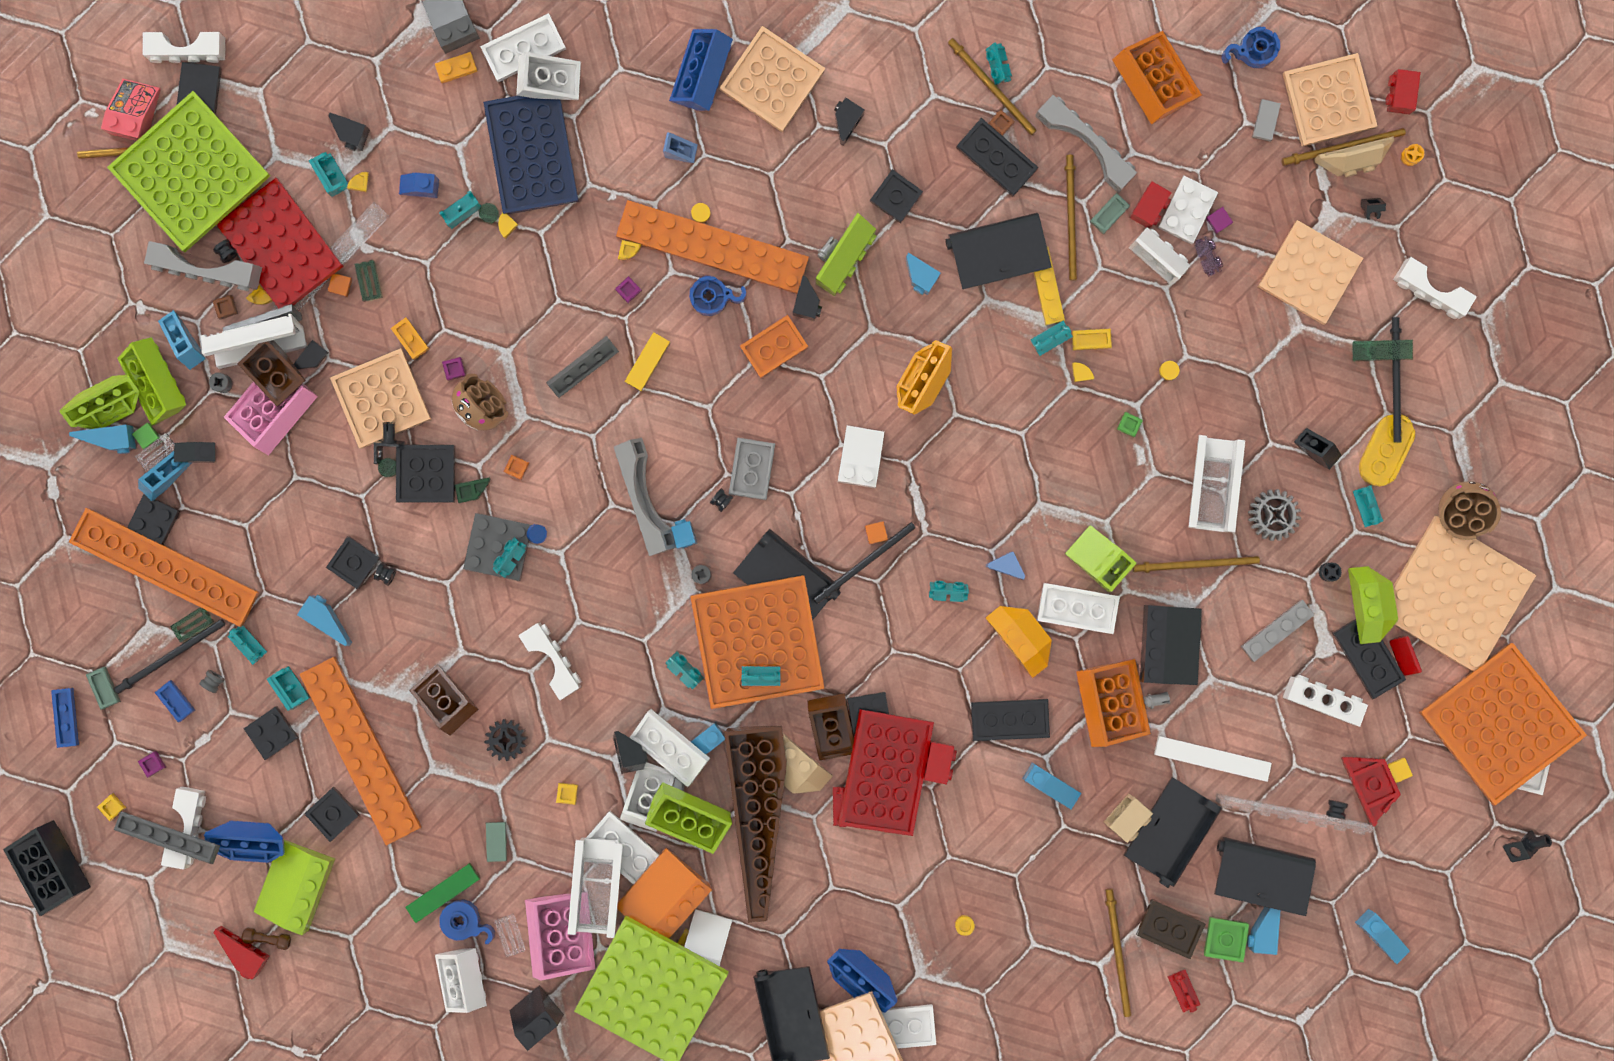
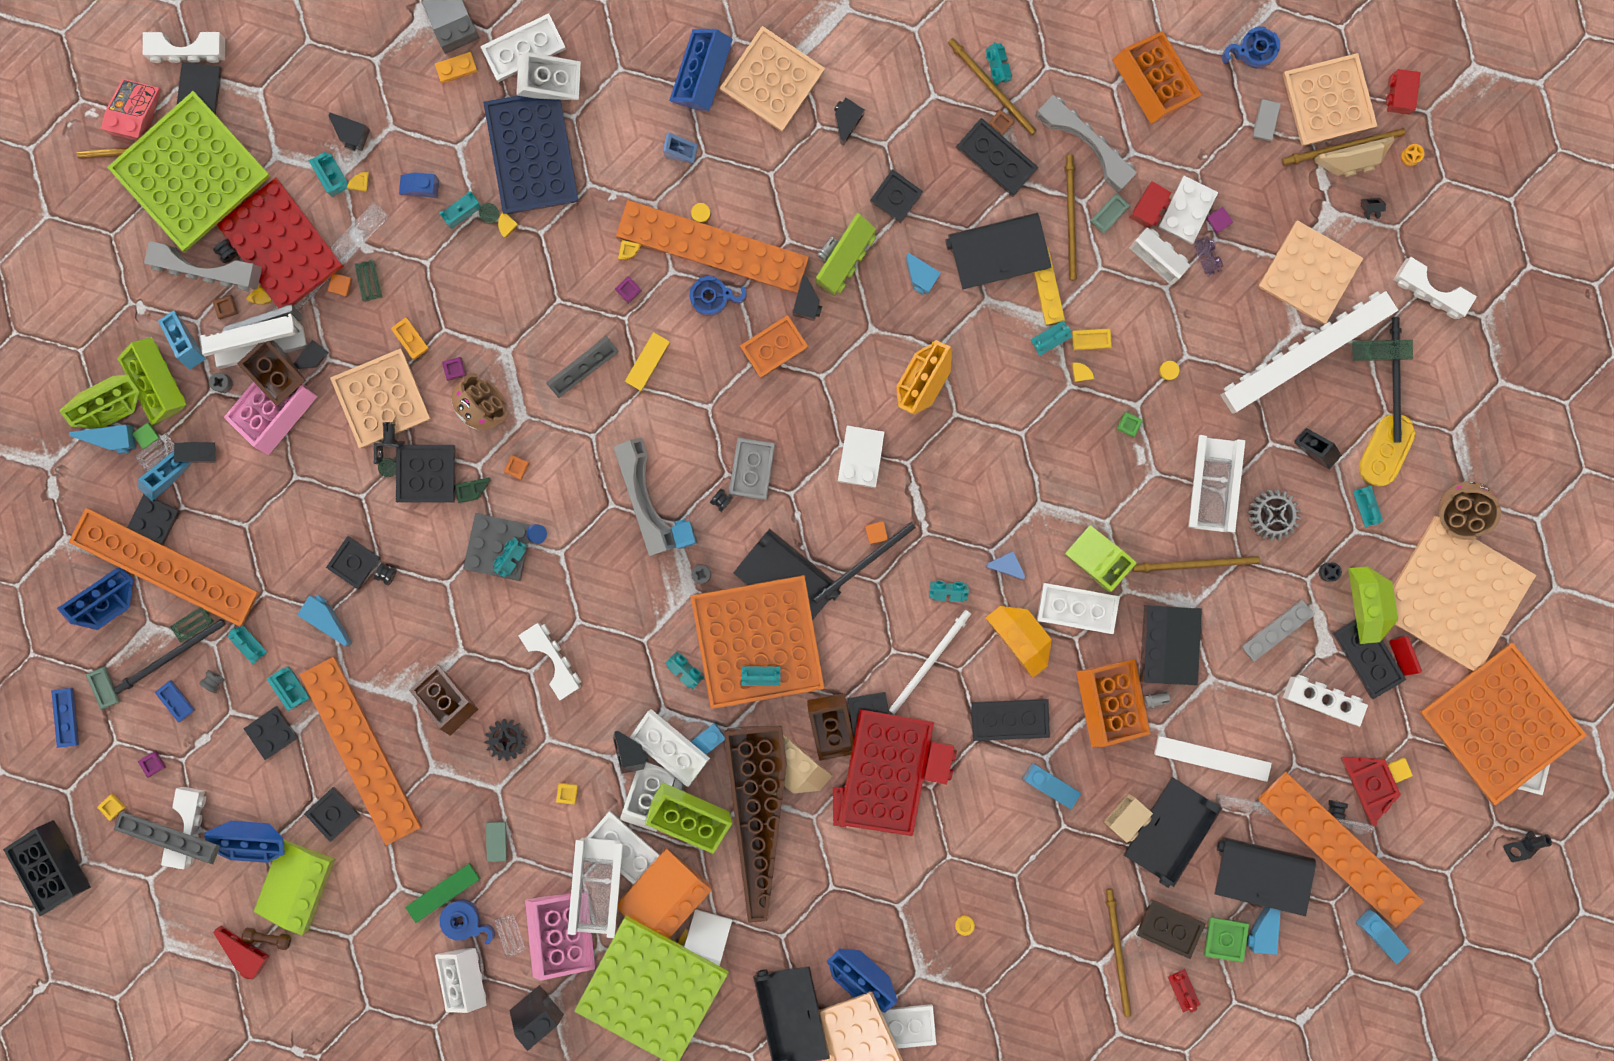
(100, 601): none -> blue wedge
(930, 661): none -> white bar
(1309, 352): none -> white brick
(1340, 849): none -> orange plate

